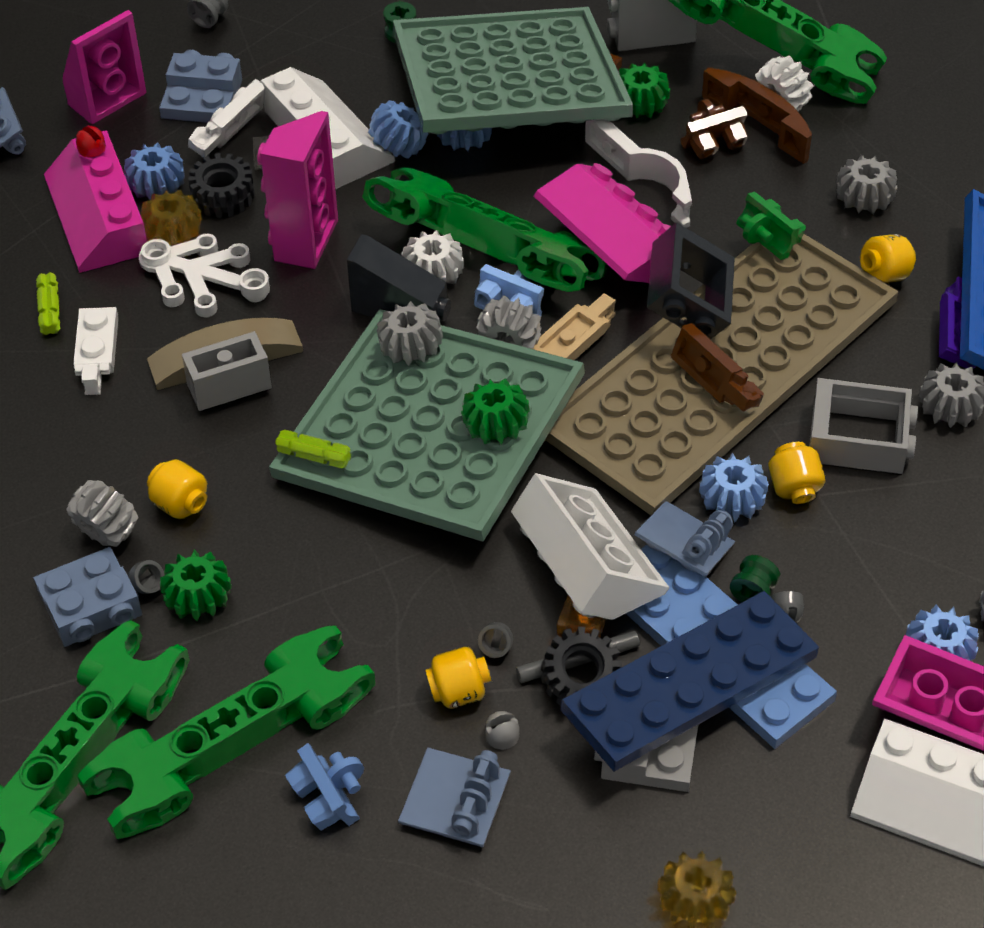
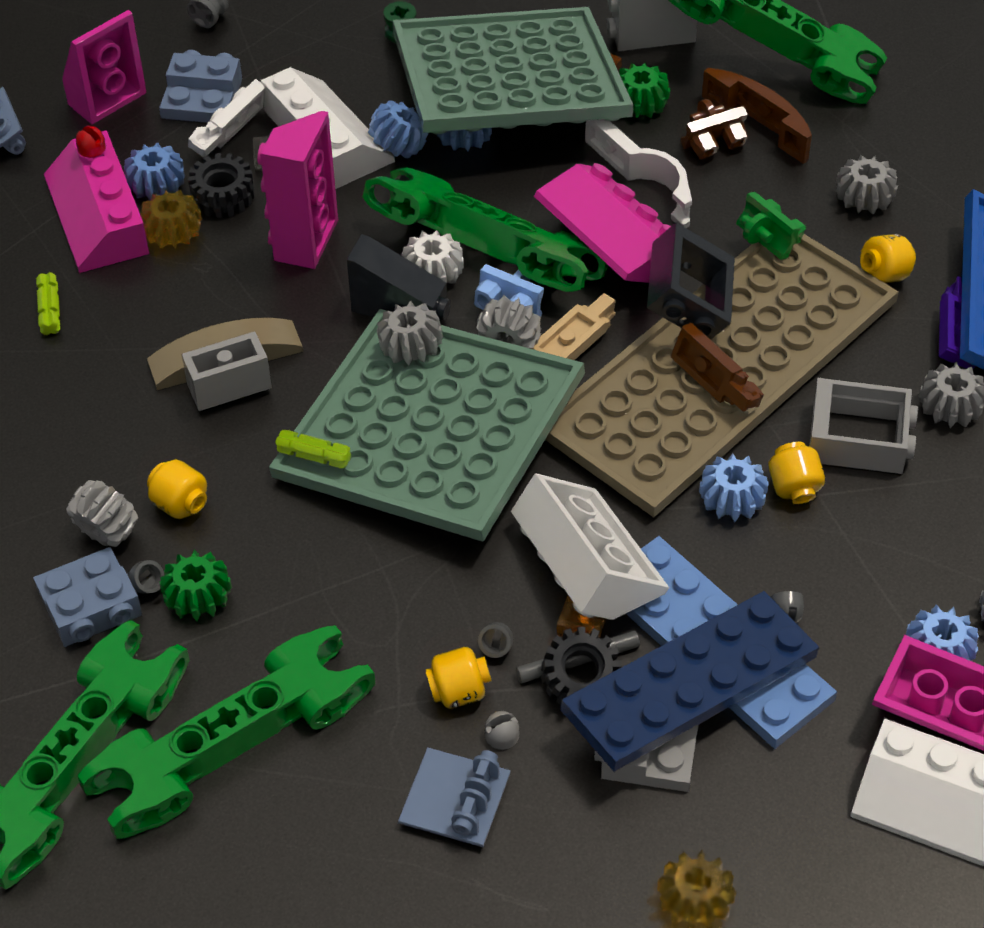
(95, 346): white hinge -> none
(160, 257): white plant -> none
(333, 802): medium blue hips -> none
(495, 411): green gear -> none
(686, 538): sand blue hinge -> none
(755, 576): dark green wheel -> none
(786, 80): white gear -> none

